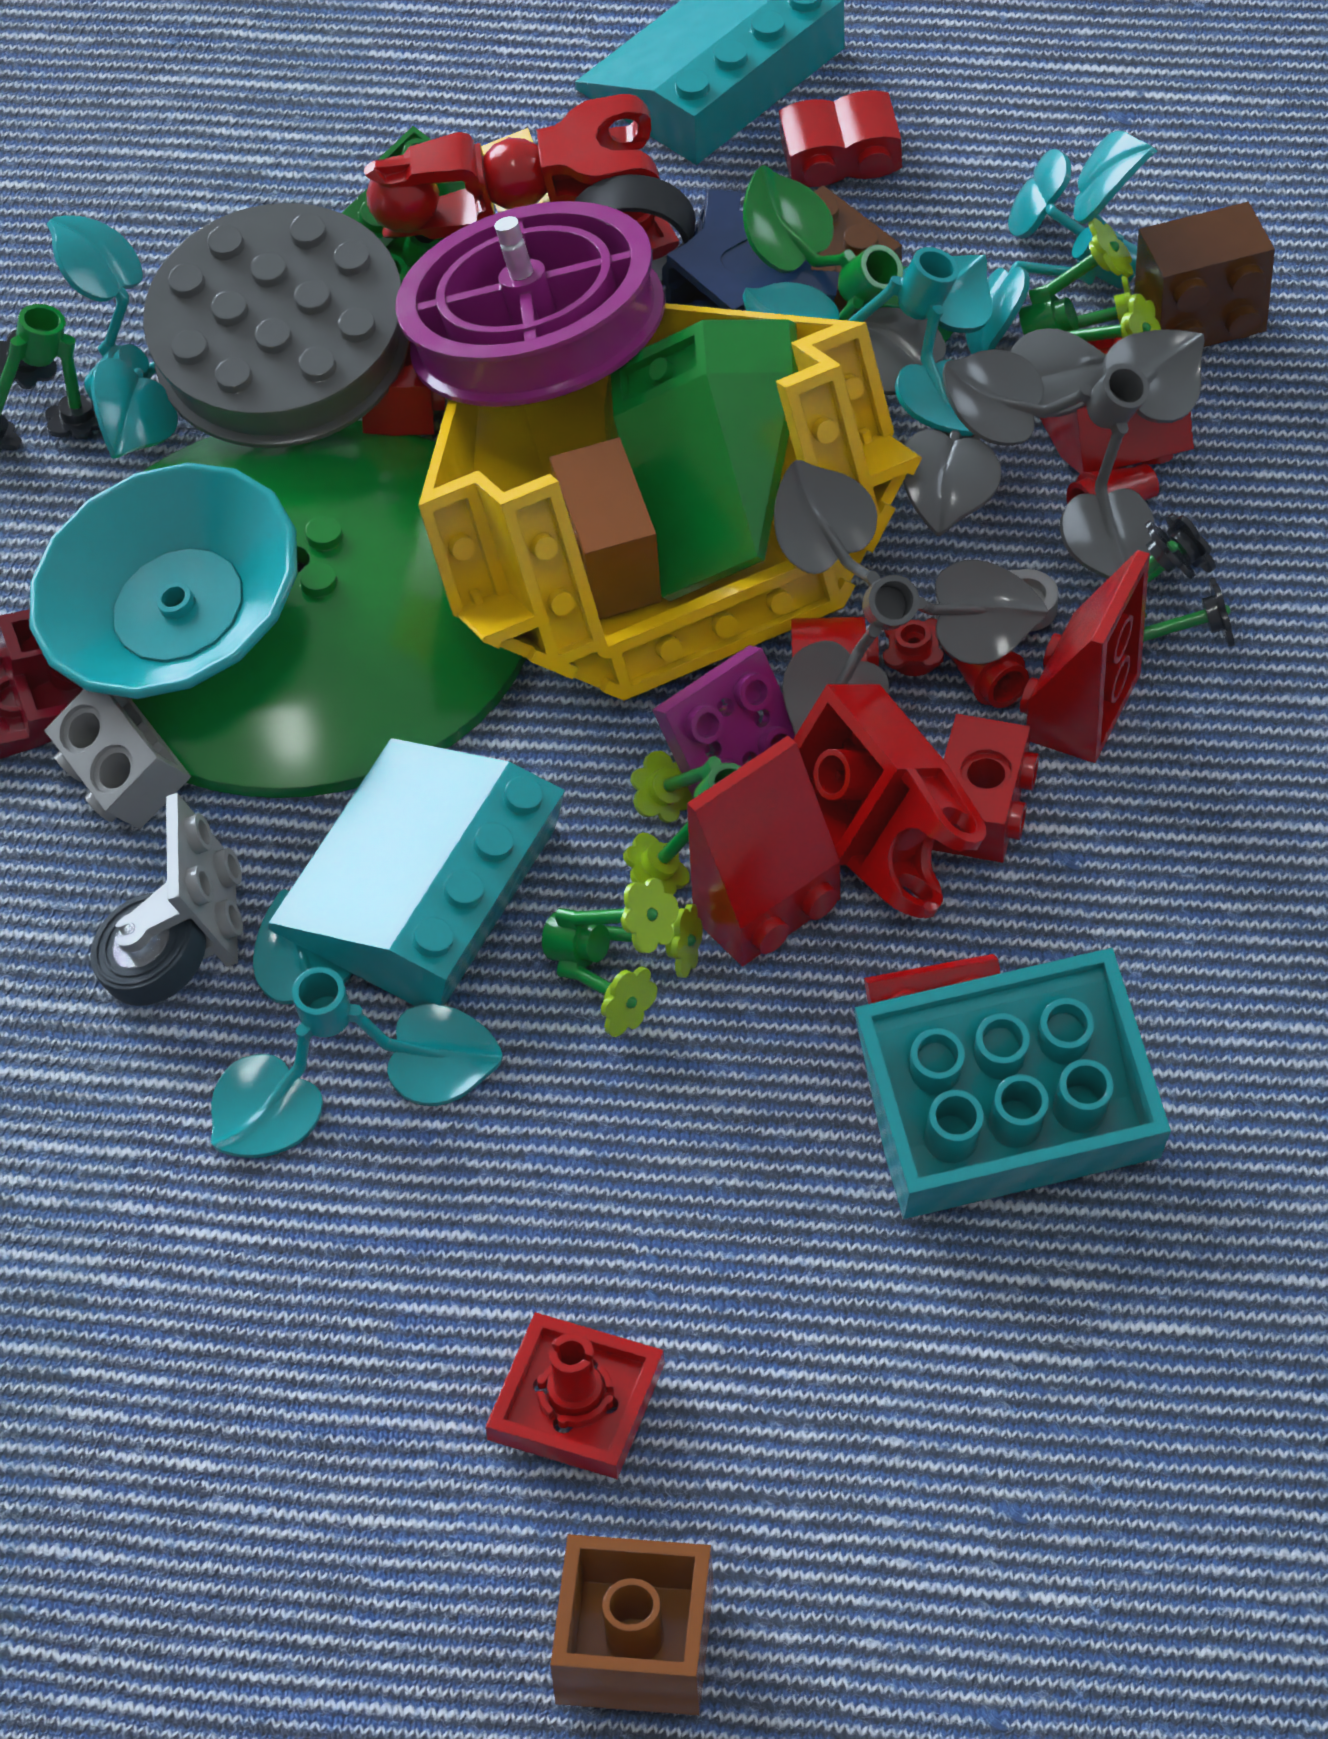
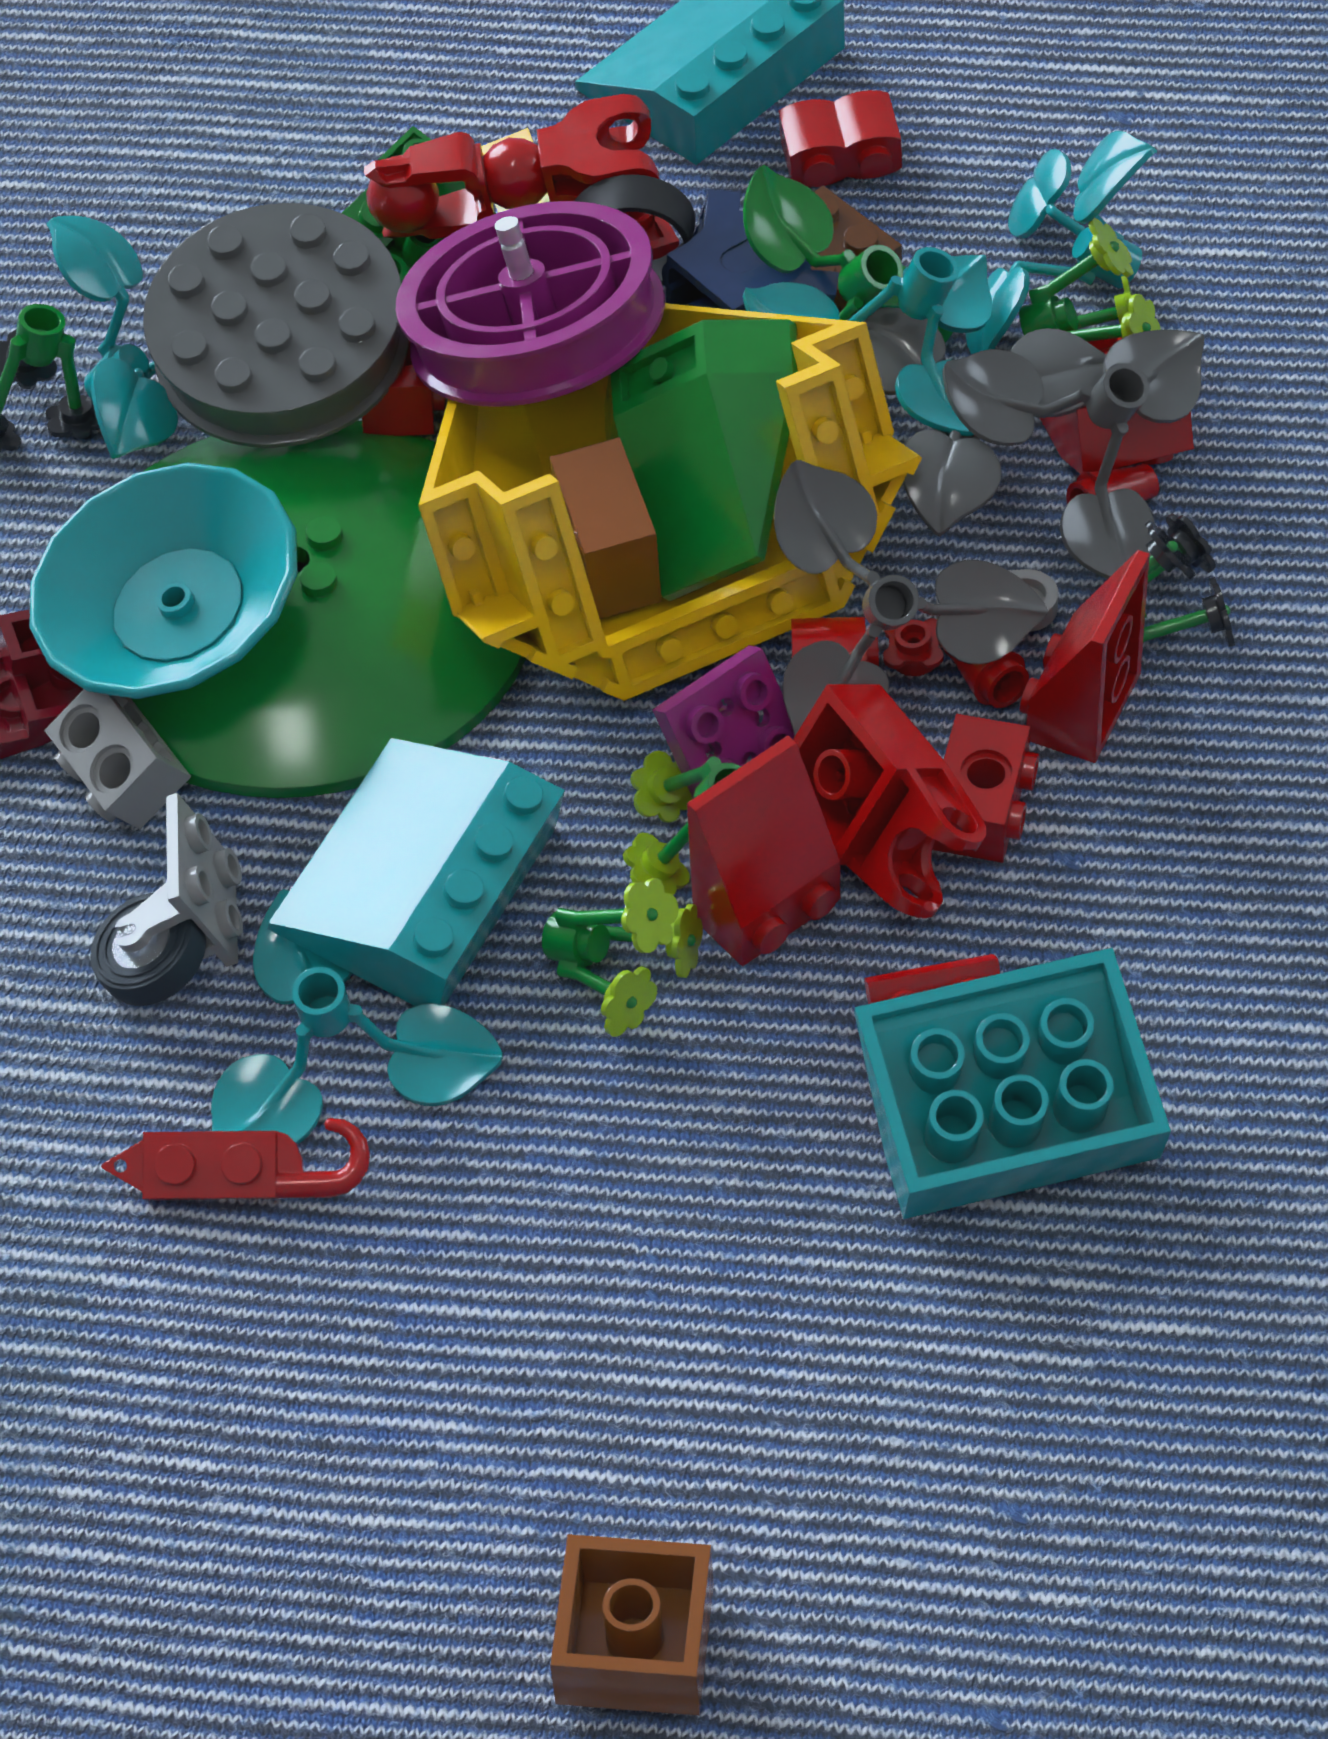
(236, 1165): none -> red plate
(577, 1397): red plate -> none
(1208, 273): reddish brown brick -> none

